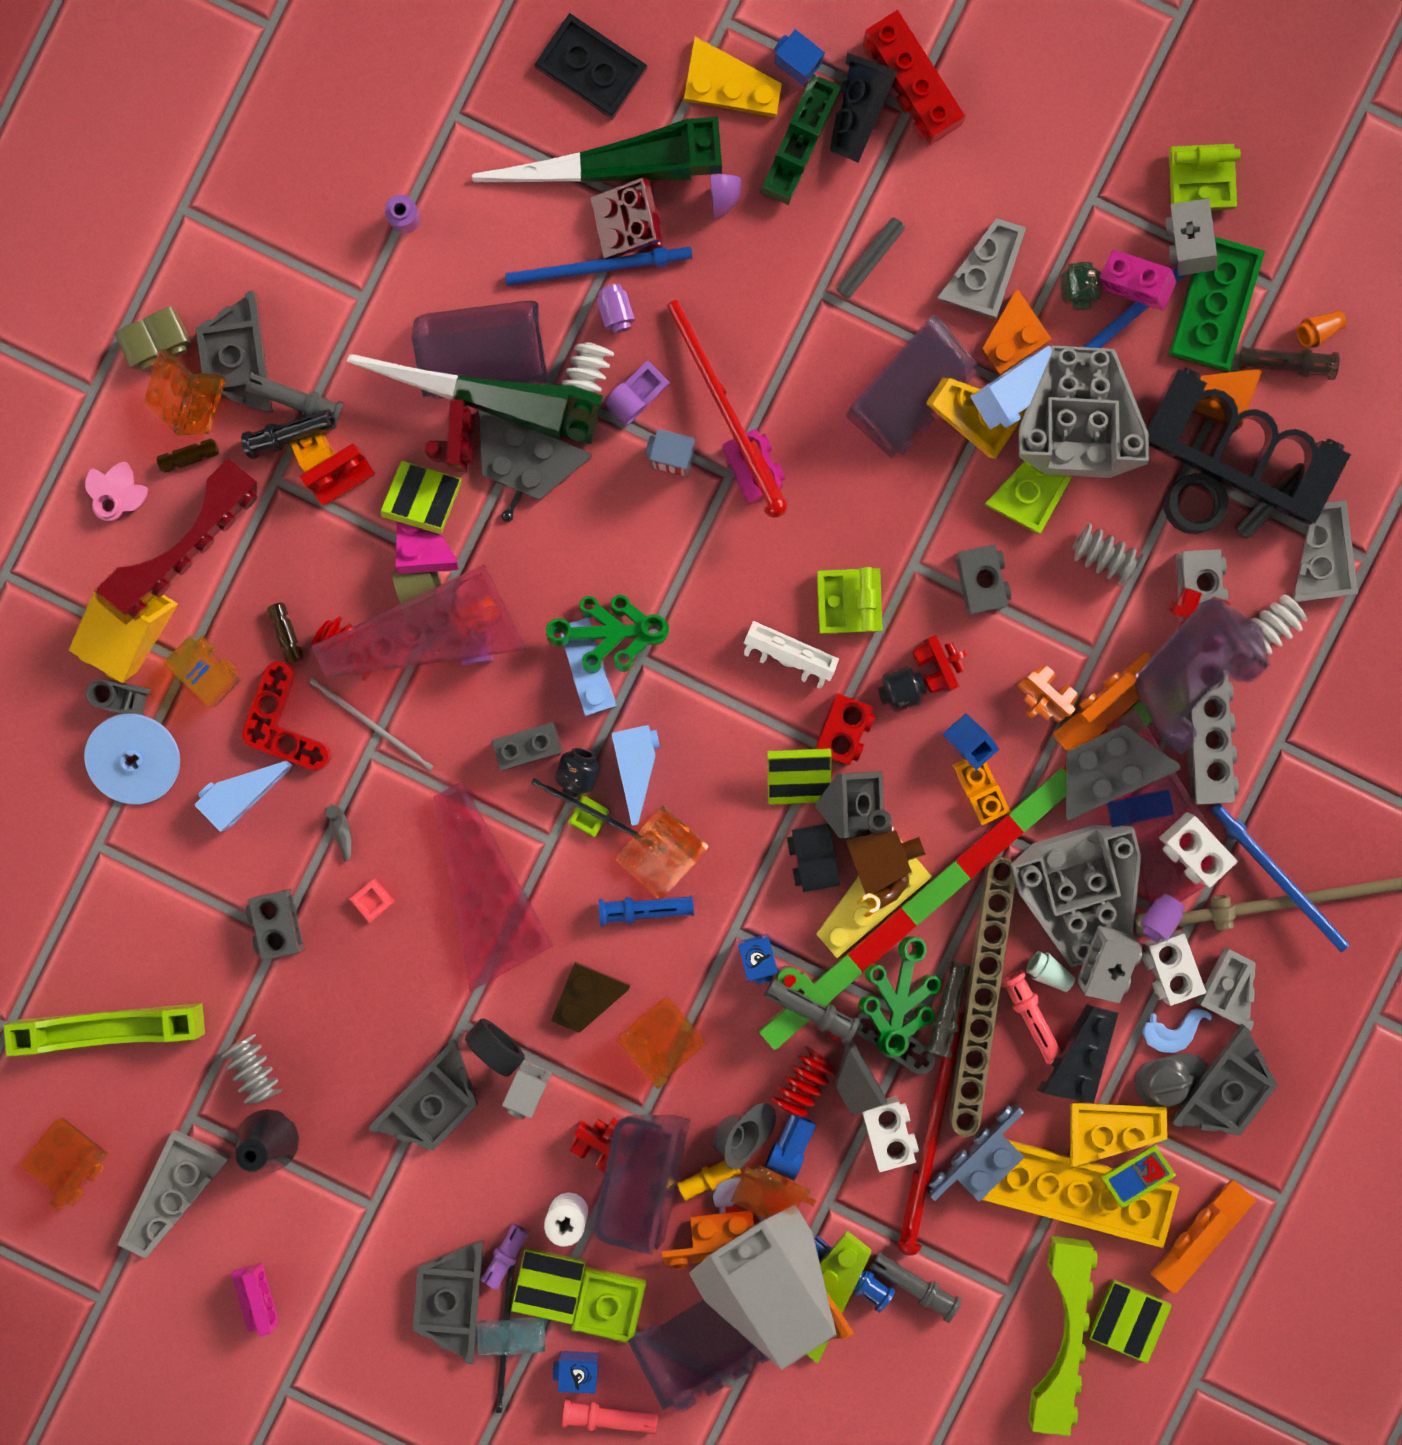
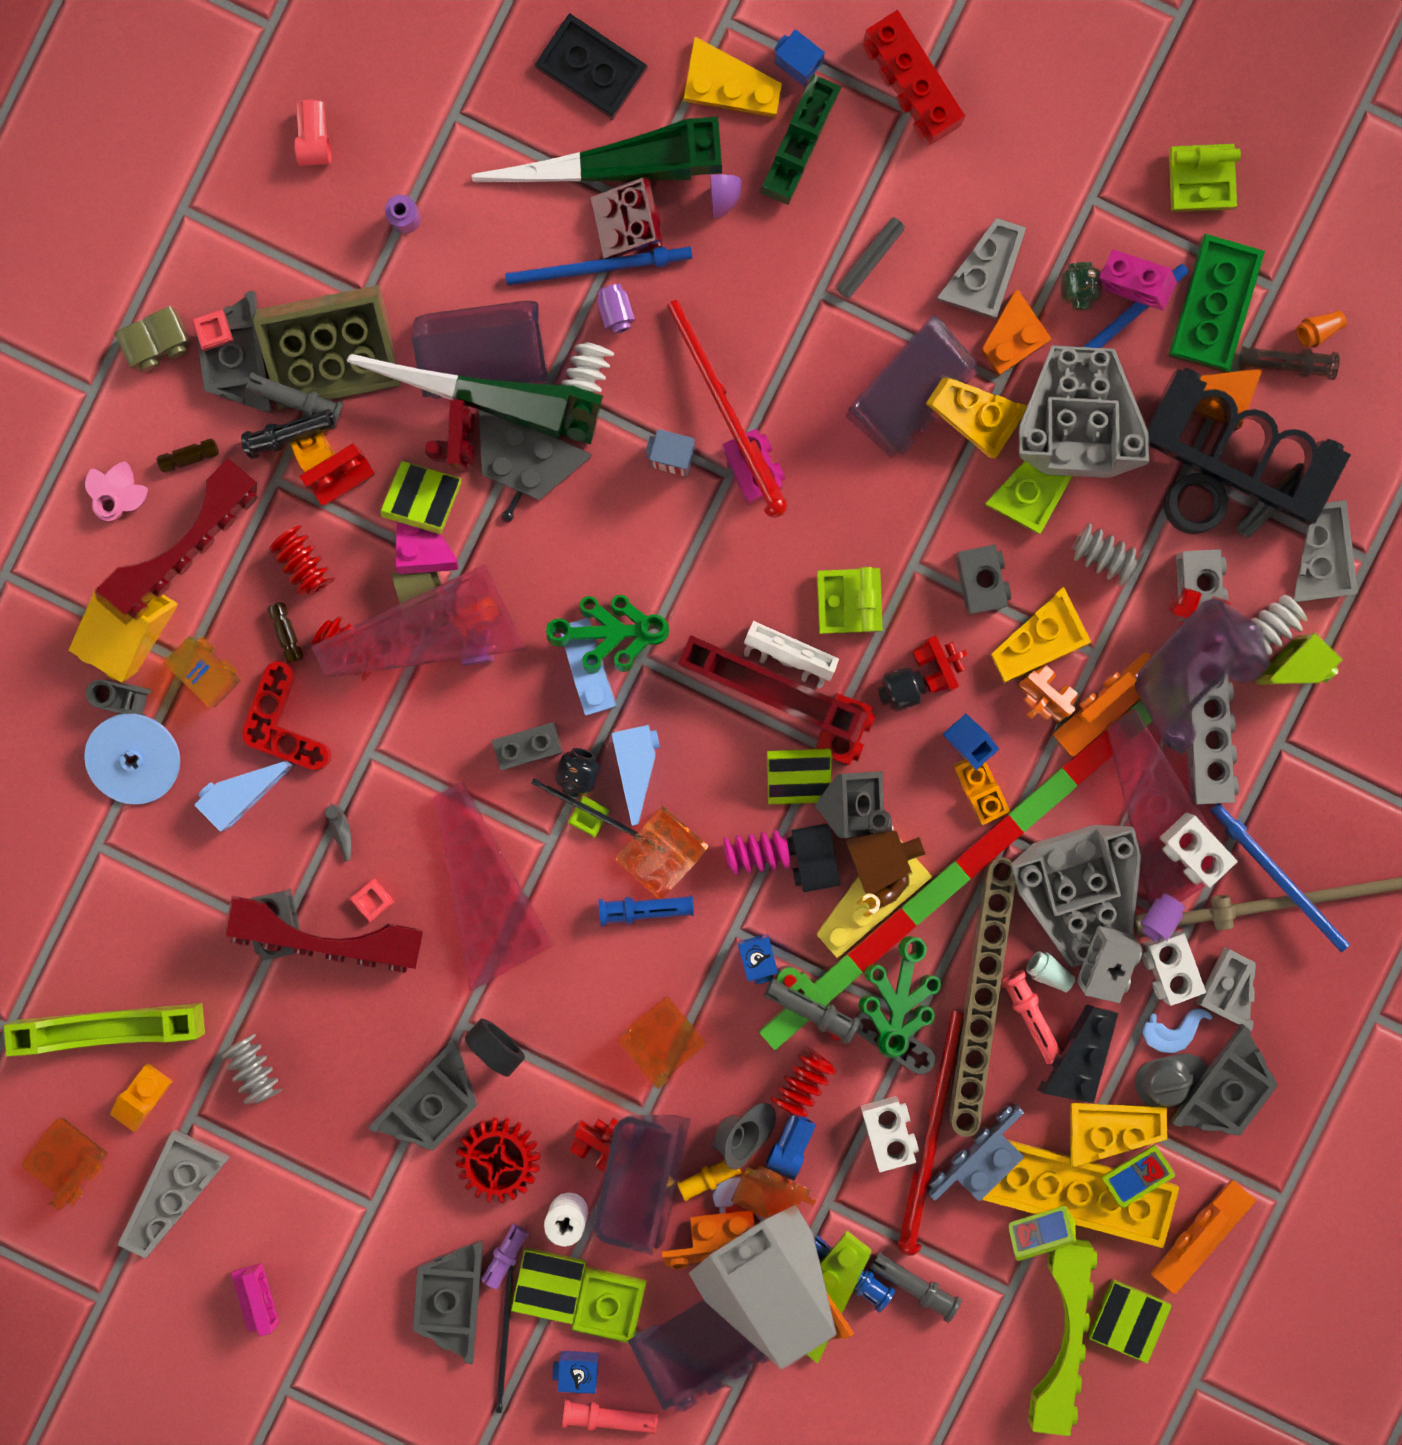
(140, 1097): none -> light orange slope
(181, 398): clear orange bracket -> none
(212, 330): none -> coral tile
(266, 1141): black cone -> none
(299, 562): none -> red piece
(312, 143): none -> coral piece
(312, 338): none -> olive slope
(371, 724): light grey piece -> none
(390, 944): none -> dark red arch
(484, 1158): none -> red gear
(510, 1337): clear light blue slope -> none
(526, 1090): light grey brick -> none
(586, 997): dark brown wing -> none
(636, 394): medium lavender plate -> none
(756, 852): none -> dark pink piece
(773, 689): none -> dark red arch
(856, 1082): dark grey slope -> none
(862, 103): black wing -> none
(945, 1024): clear smoke pin -> none
(1012, 391): light blue slope -> none
(1042, 1233): none -> slope
(1043, 639): none -> yellow wing
(1111, 768): dark grey wing -> none
(1140, 808): clear blue piece -> none
(1193, 220): light grey brick -> none
(1302, 661): none -> lime slope

